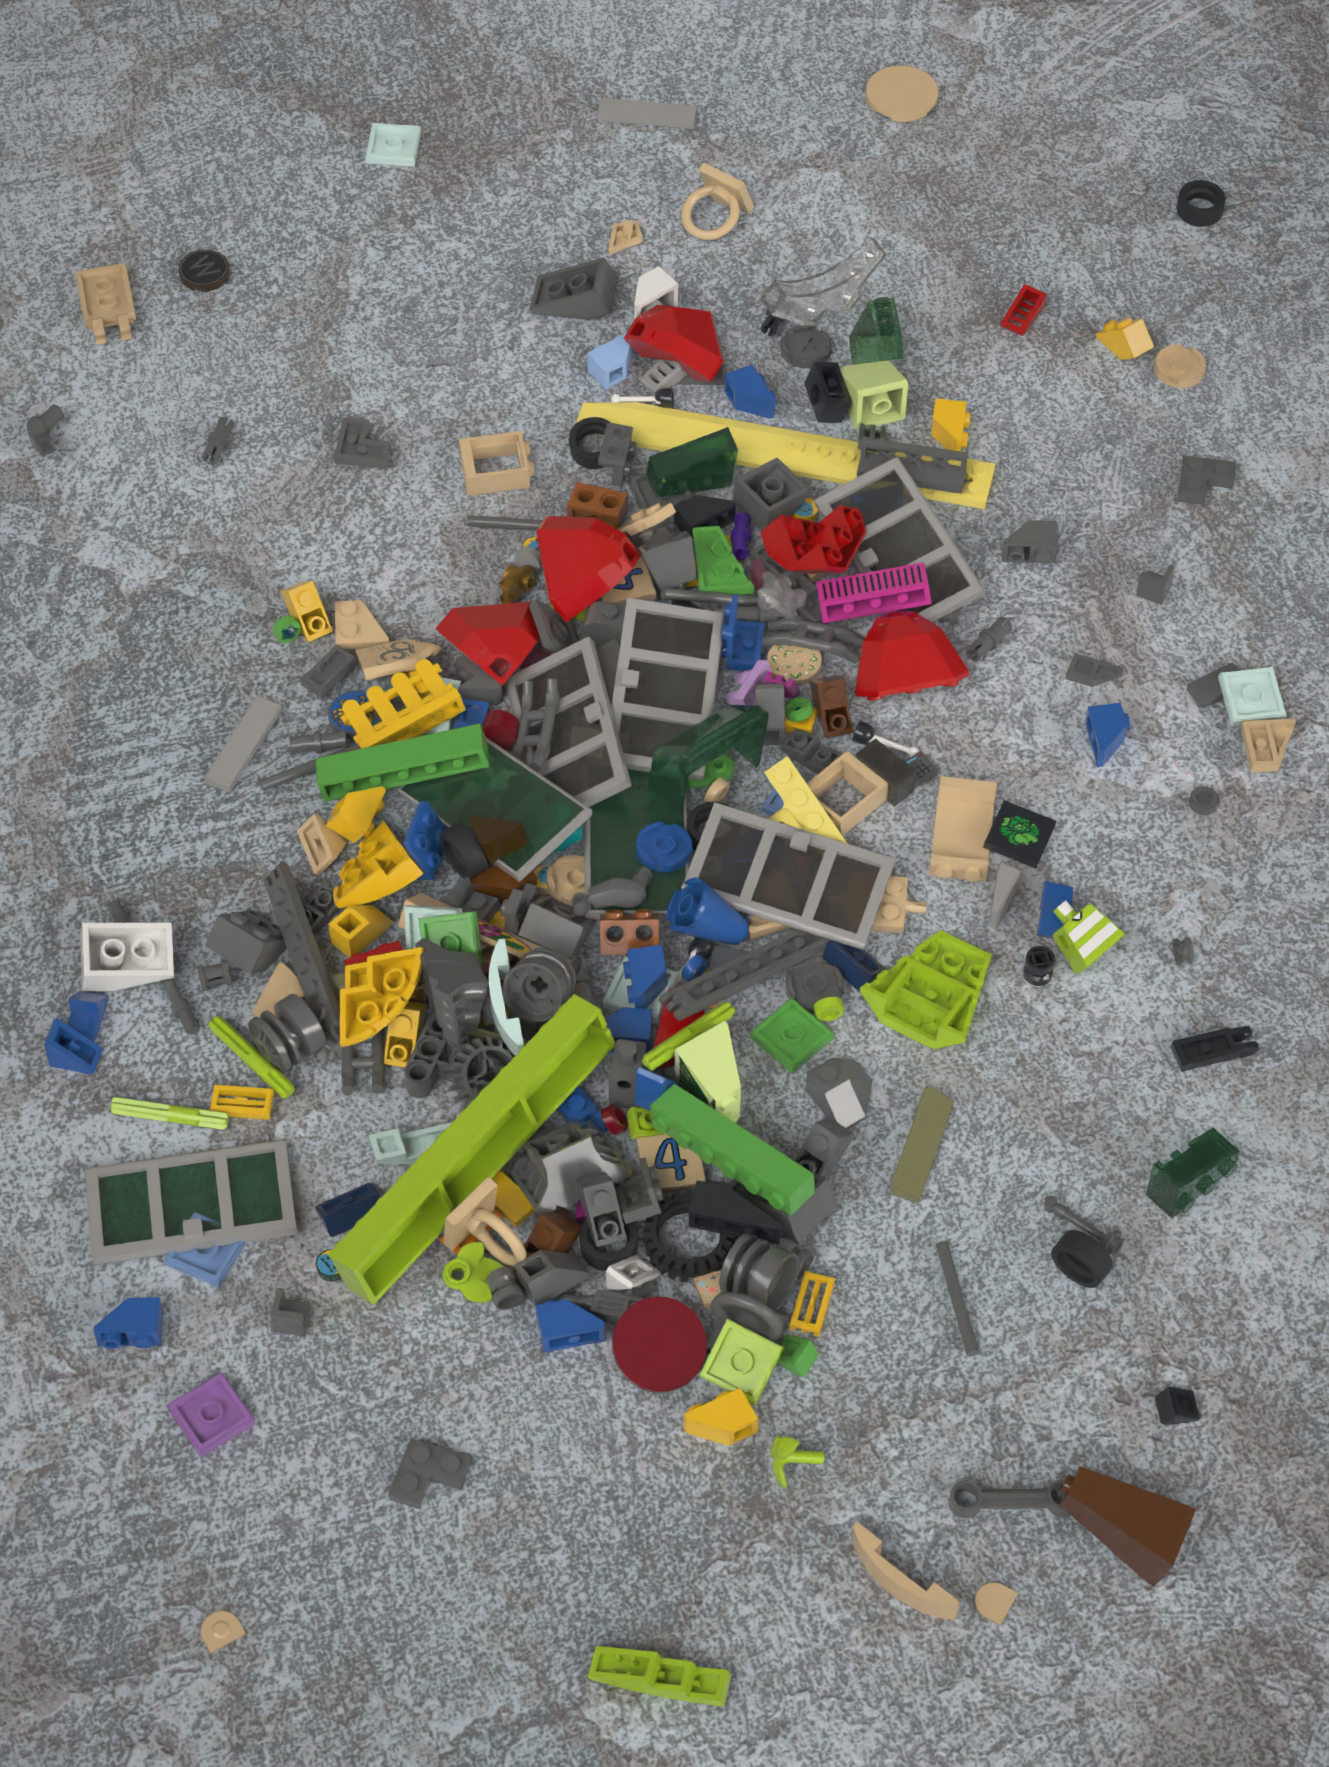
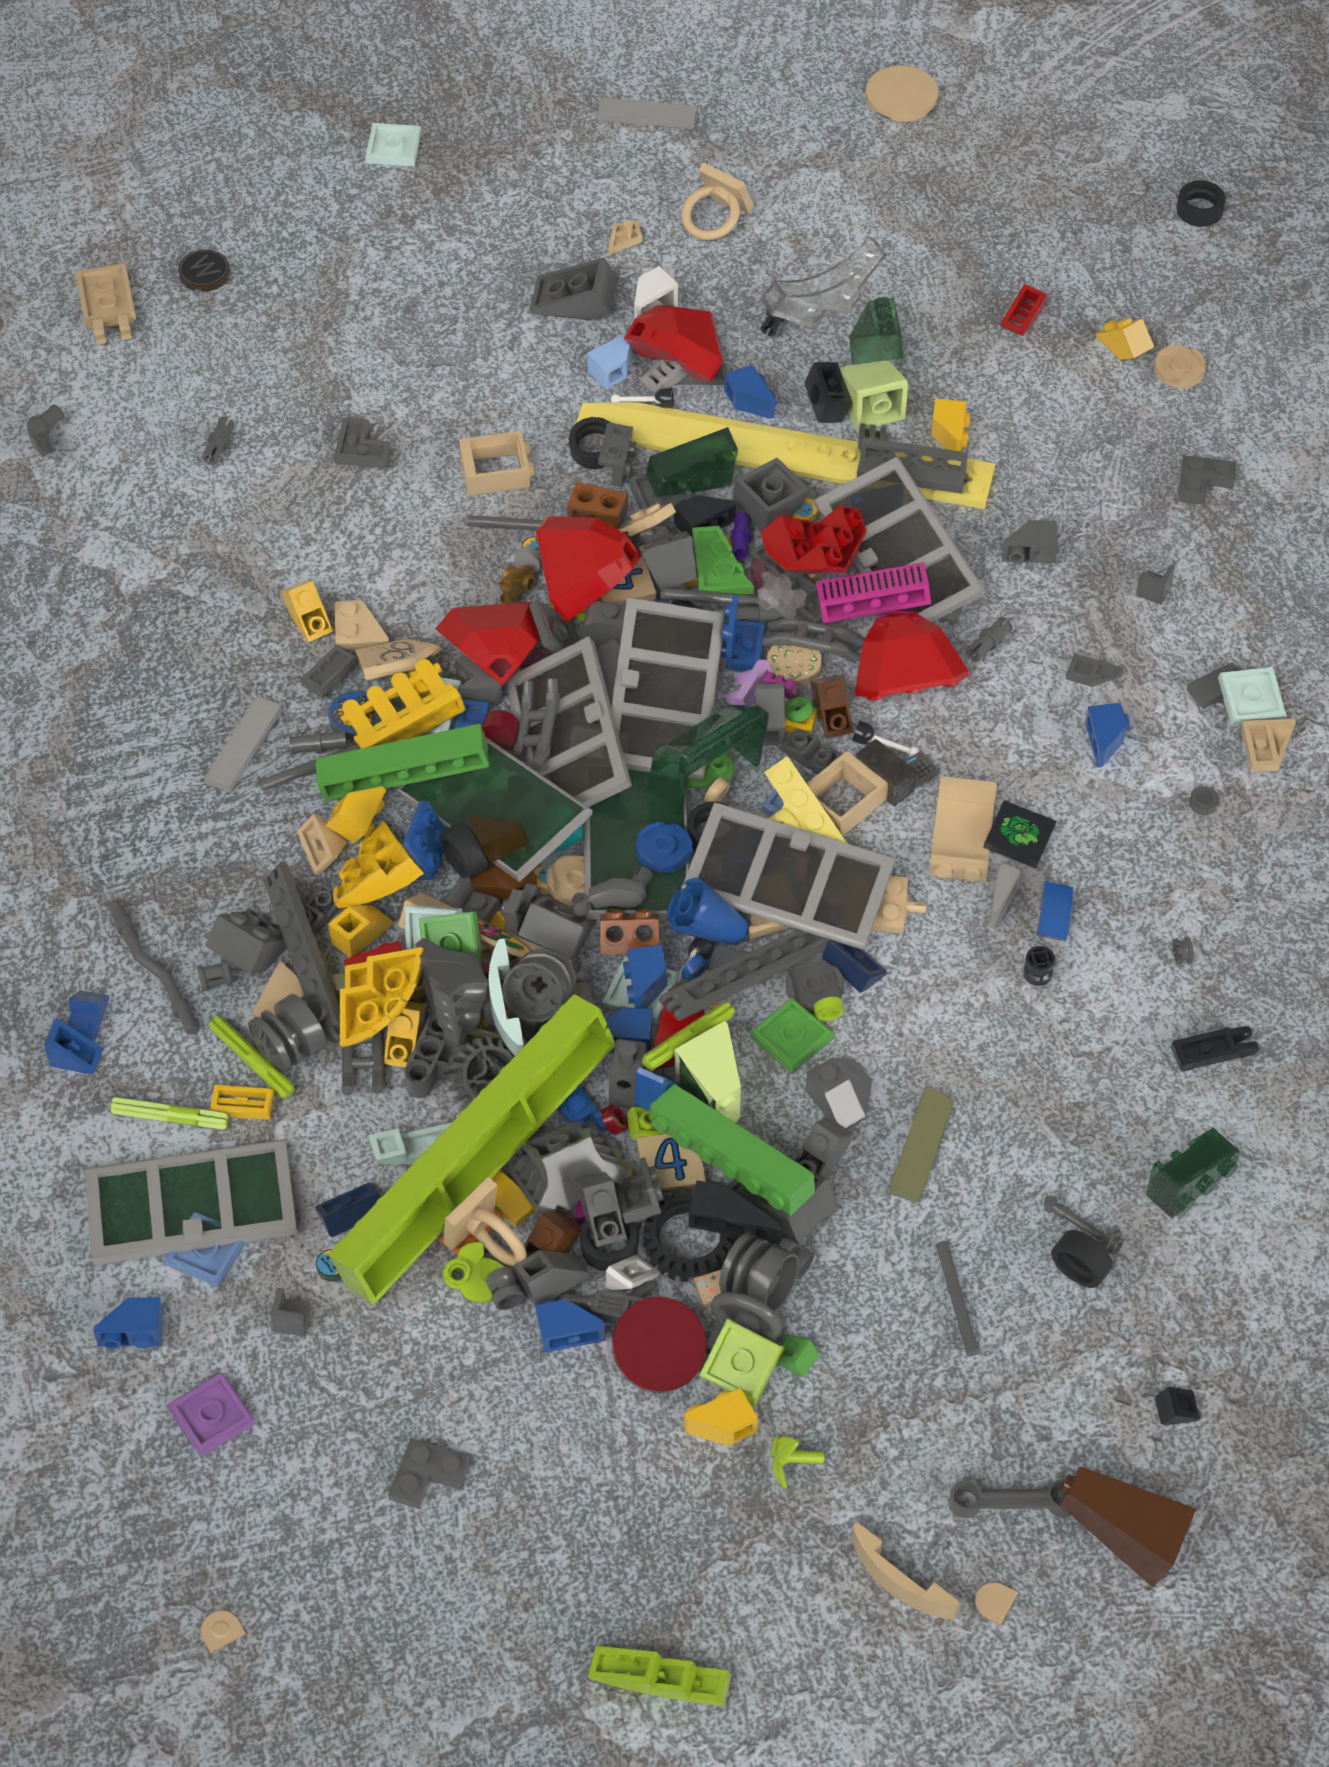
(125, 955): white slope -> none
(287, 629): bright green tile -> none
(805, 346): dark grey tile -> none
(806, 1325): yellow tile -> none
(931, 991): lime wedge -> none
(1084, 935): lime torso -> none

